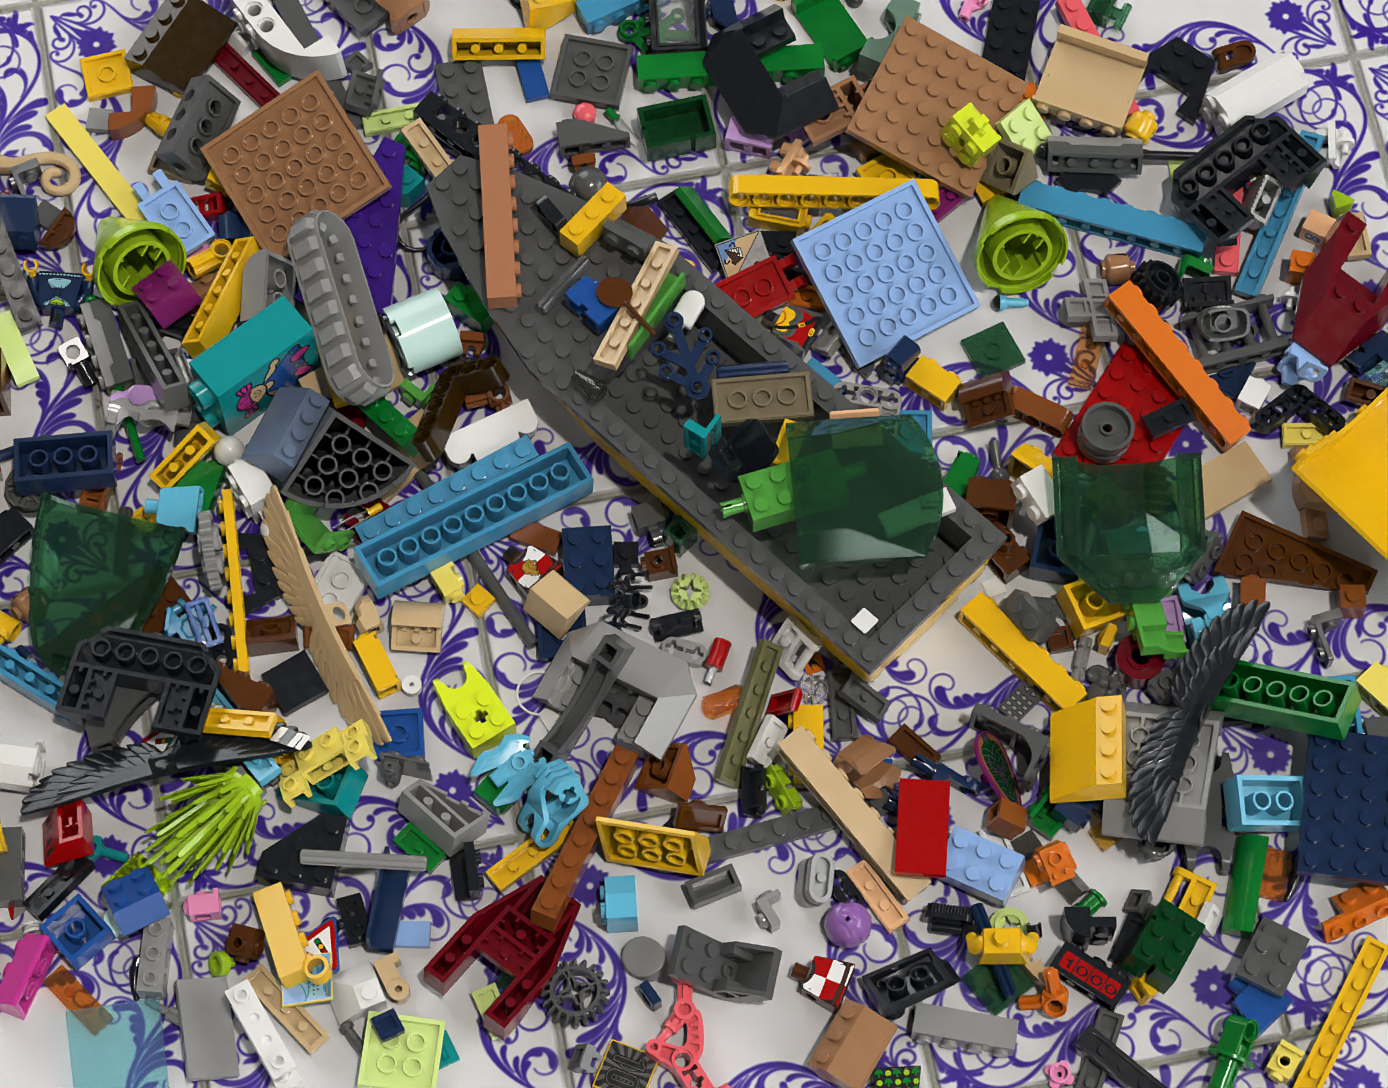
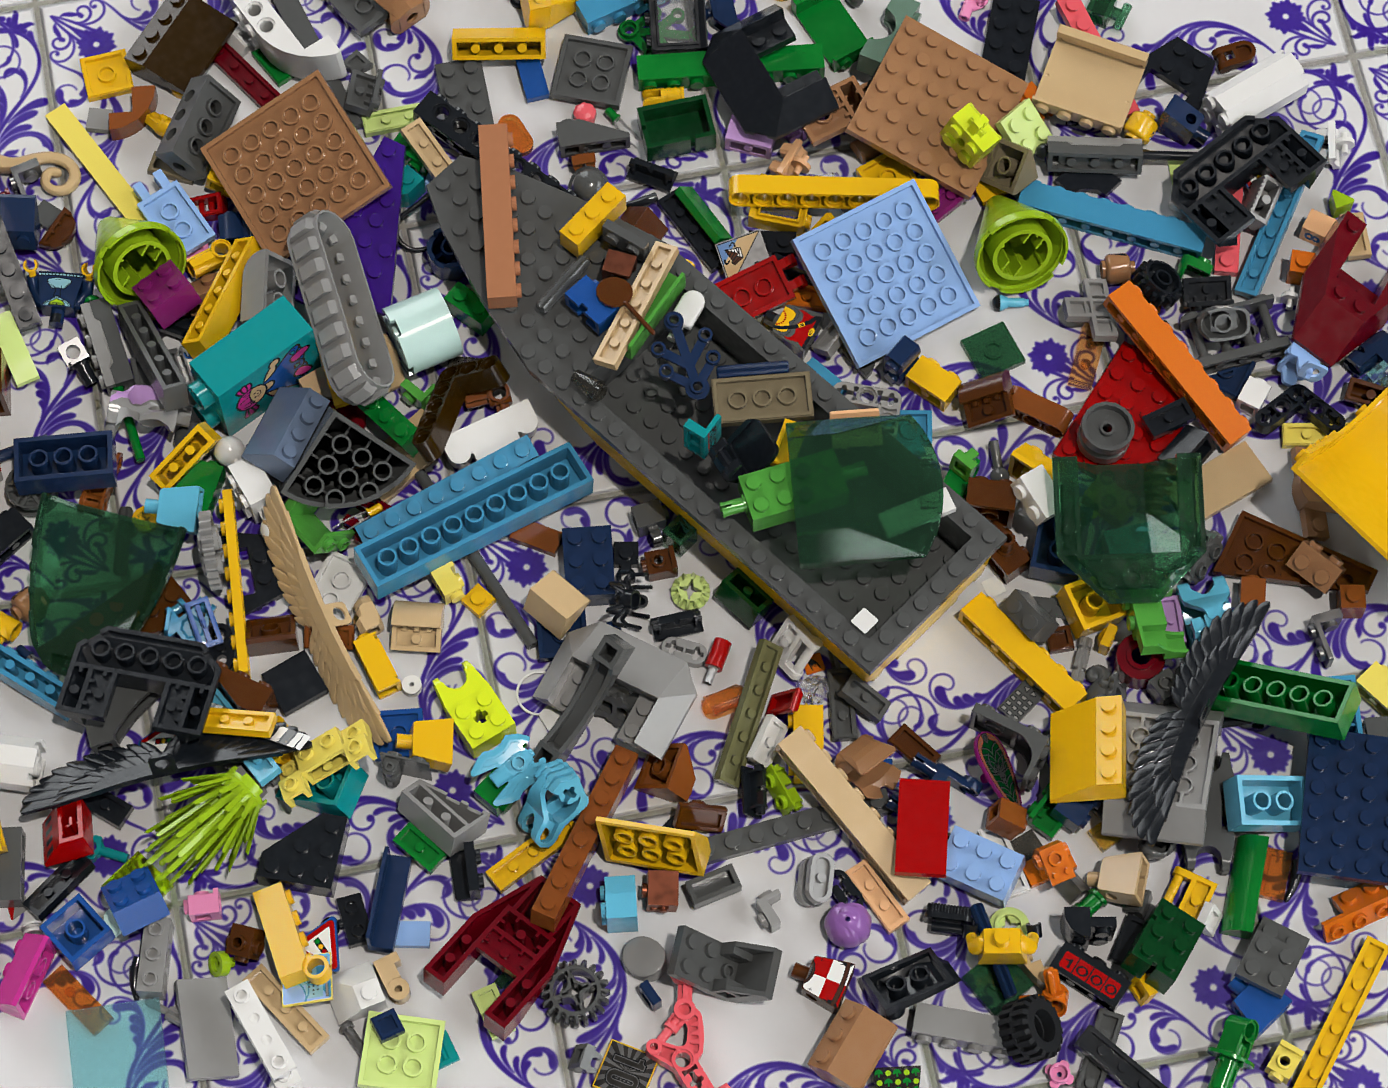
(109, 808): none -> black plate
(363, 860): light grey axle -> none
(430, 741): none -> yellow torso
(474, 341): dark orange tile -> none
(529, 567): torso -> none
(550, 213): black beam -> none
(618, 264): none -> copper panel
(651, 174): none -> black hinge
(661, 95): none -> yellow hinge
(661, 891): none -> copper head
(743, 597): none -> dark green brick
(964, 463): none -> bright green tile
(1030, 1029): none -> black tyre
(1122, 878): none -> tan torso
(1182, 122): none -> dark blue torso
(1190, 441): none -> black piece
(1316, 566): none -> medium nougat bracket

